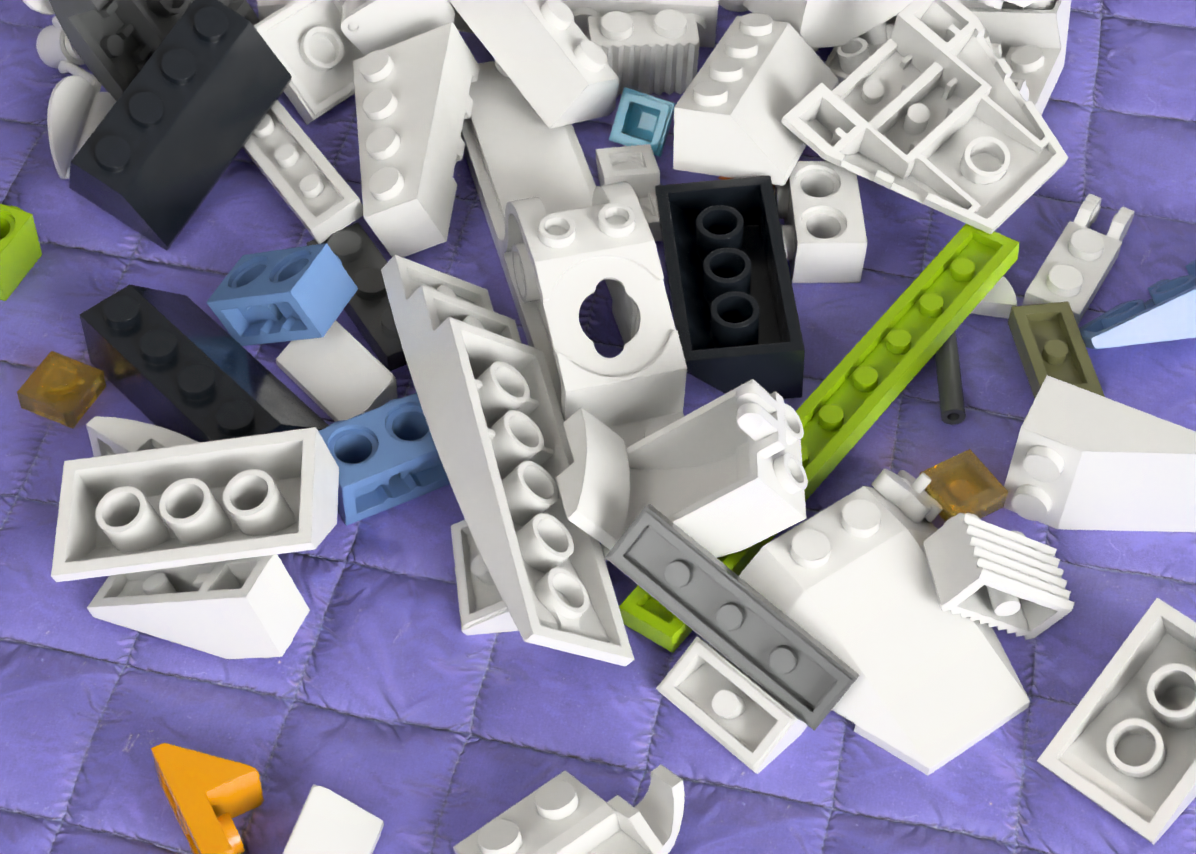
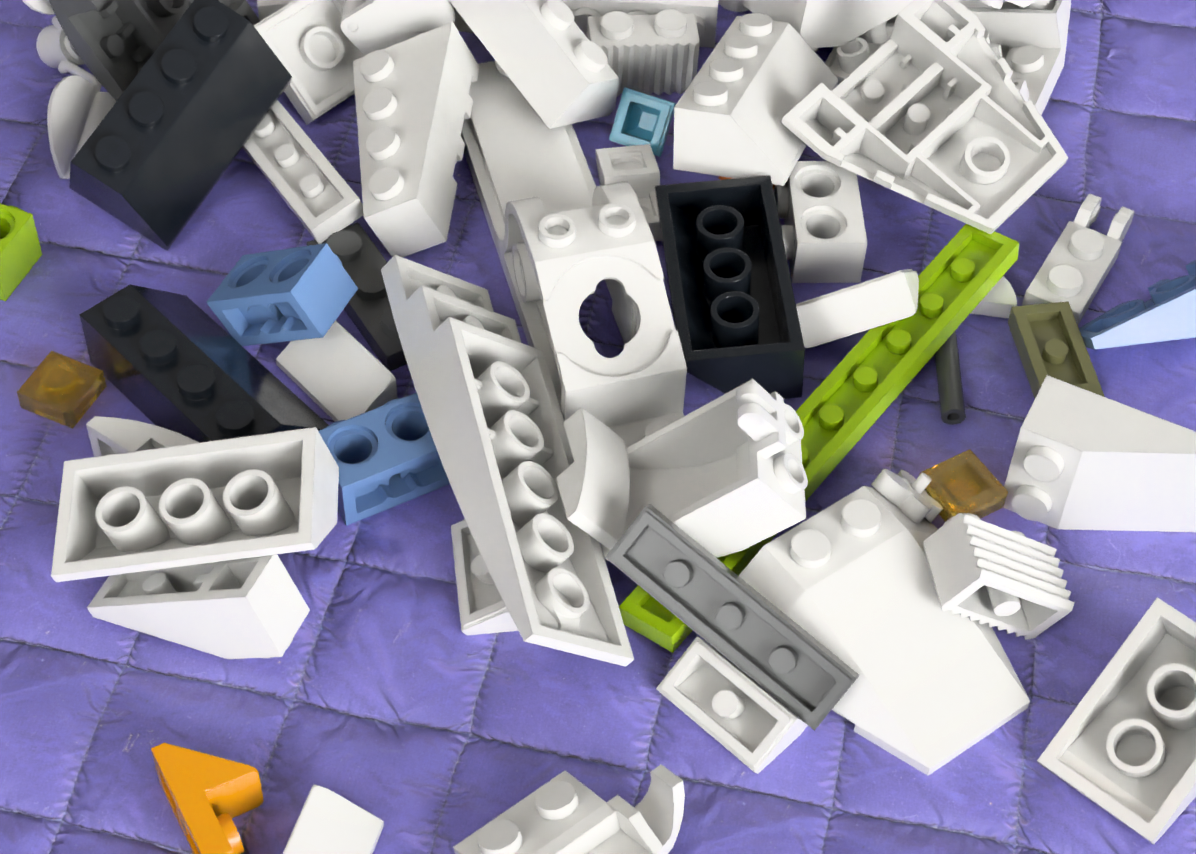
(858, 307): none -> white slope

